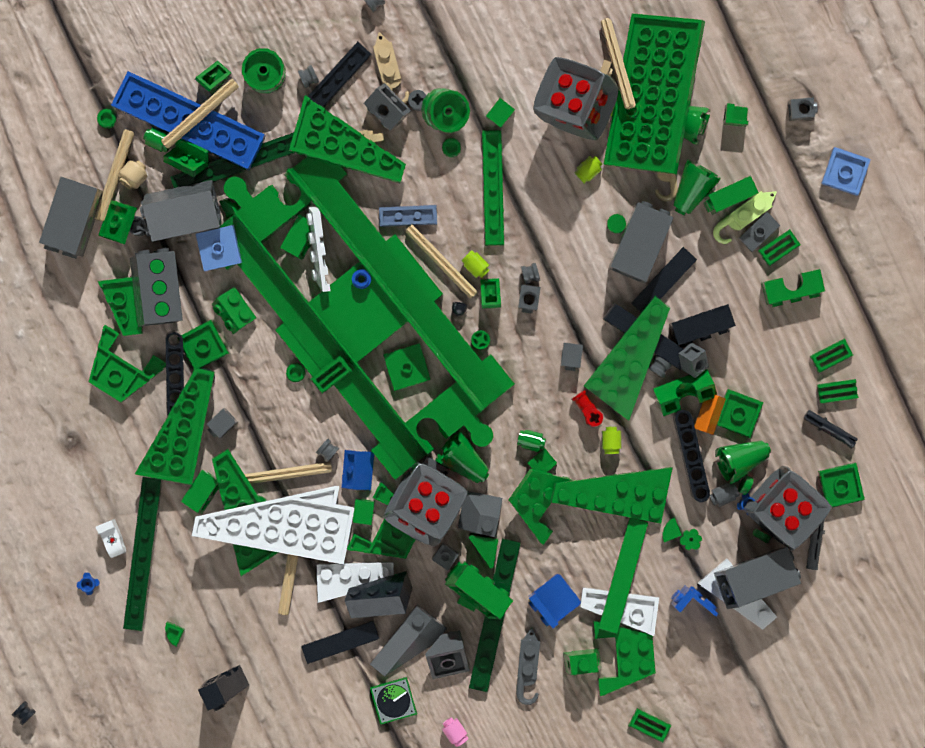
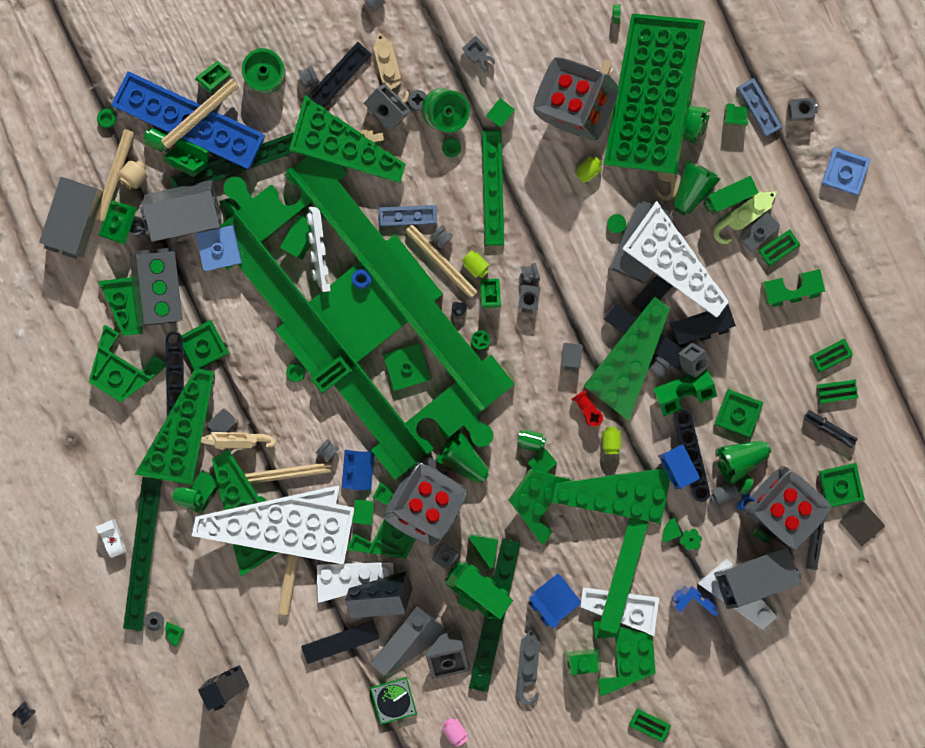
(84, 587): blue plate -> none
(156, 615): none -> dark grey plate
(187, 497): none -> green brick
(233, 310): green bracket -> none
(236, 440): none -> tan plate
(441, 236): none -> dark grey wheel
(477, 51): none -> dark grey plate
(480, 513): dark grey slope -> none
(616, 16): none -> green tile
(618, 64): tan axle -> none
(668, 255): none -> white wing
(679, 467): none -> blue panel
(709, 414): orange panel -> none
(759, 107): none -> sand blue tile
(862, 523): none -> clear smoke piece

